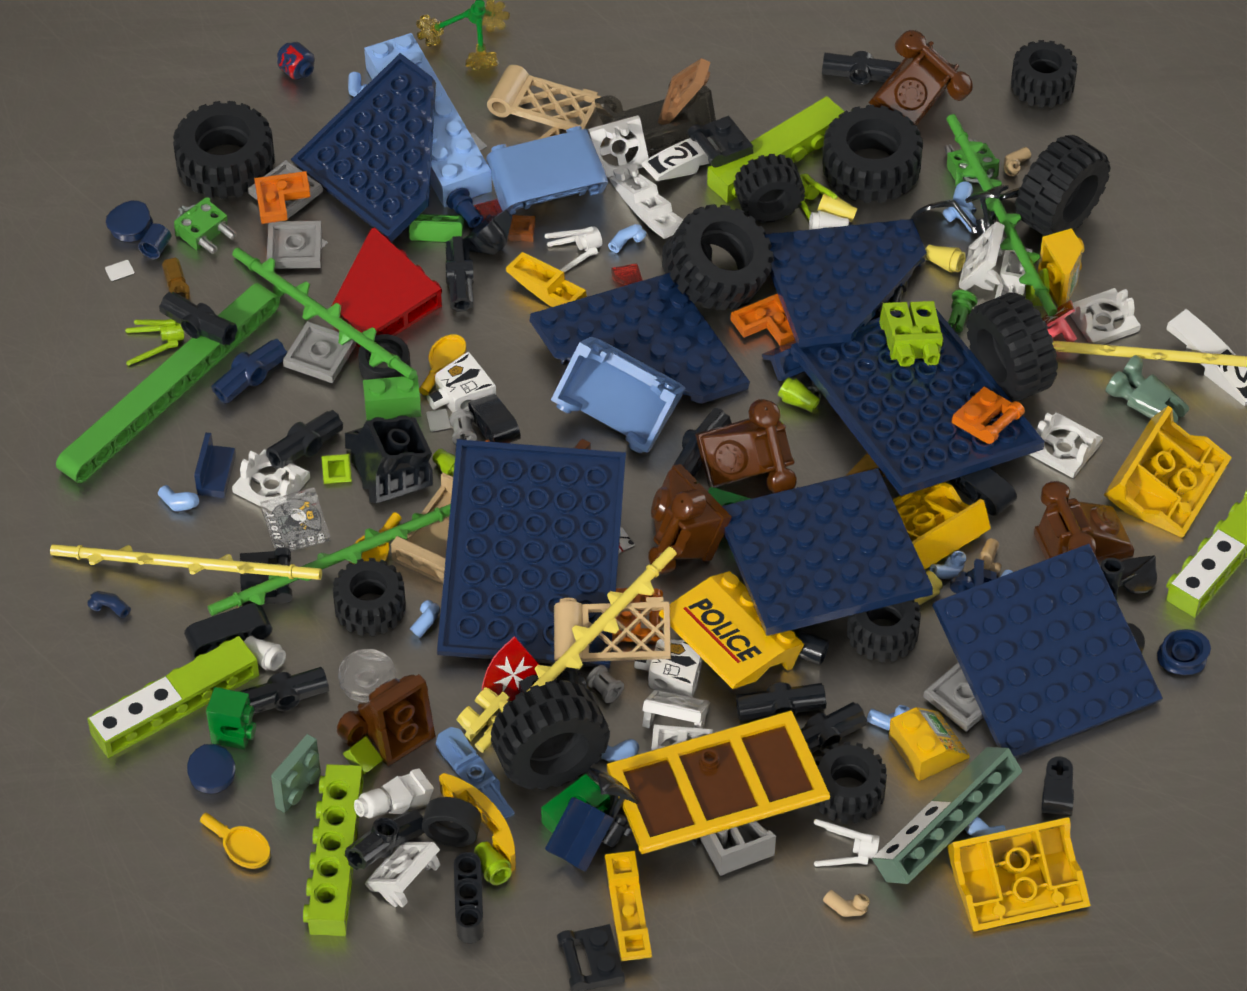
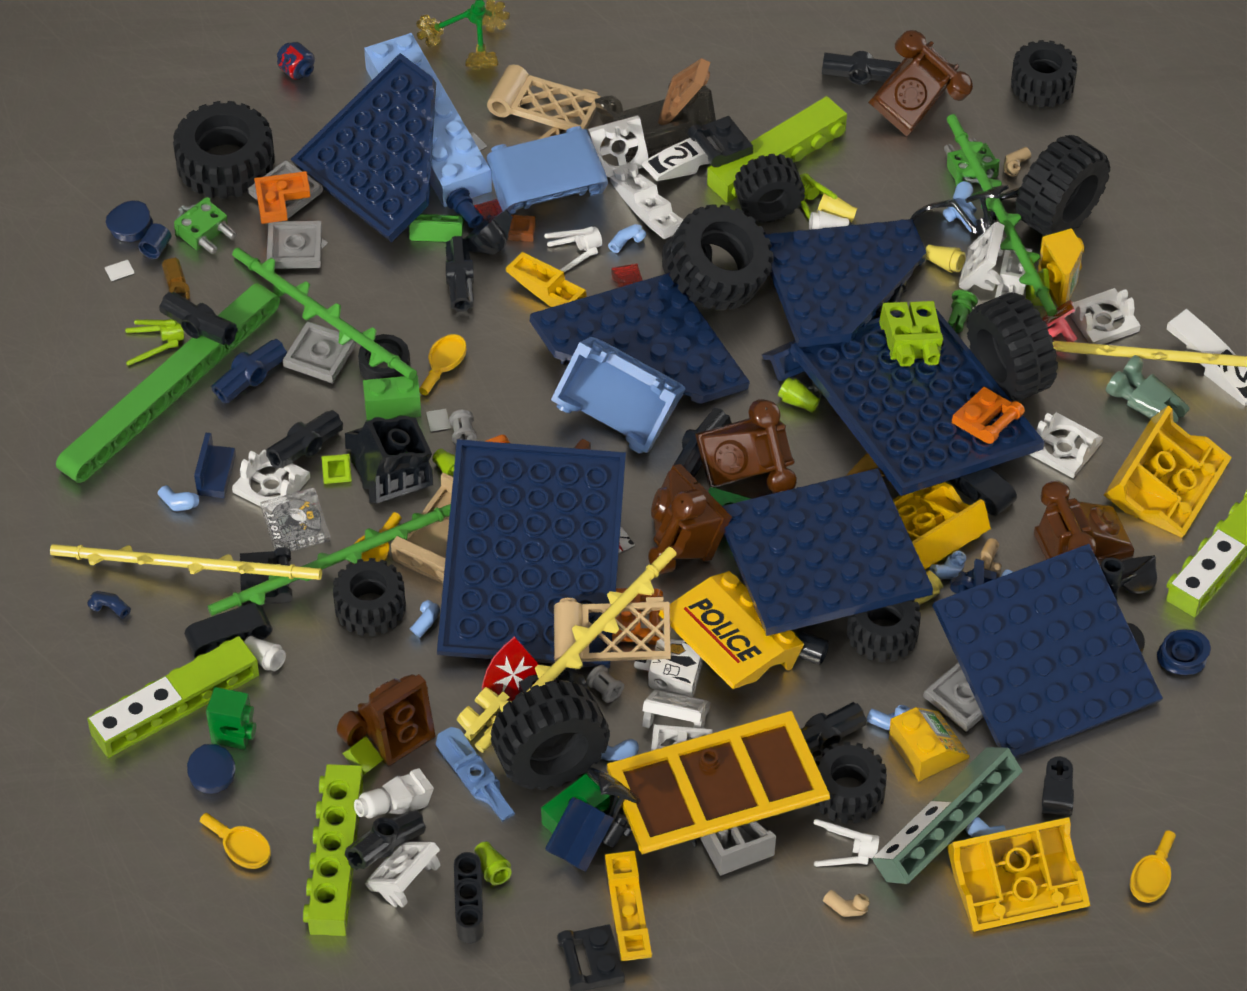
(286, 690): black piece -> none
(296, 773): sand green plate -> none
(354, 83): light blue arm -> none
(364, 672): clear tile -> none
(386, 289): red slope -> none
(451, 821): black tyre -> none
(460, 384): white torso -> none
(490, 815): yellow slope -> none
(494, 420): black beam -> none
(762, 315): orange plate -> none
(781, 699): black piece -> none
(867, 177): black tyre -> none
(1152, 873): none -> yellow piece

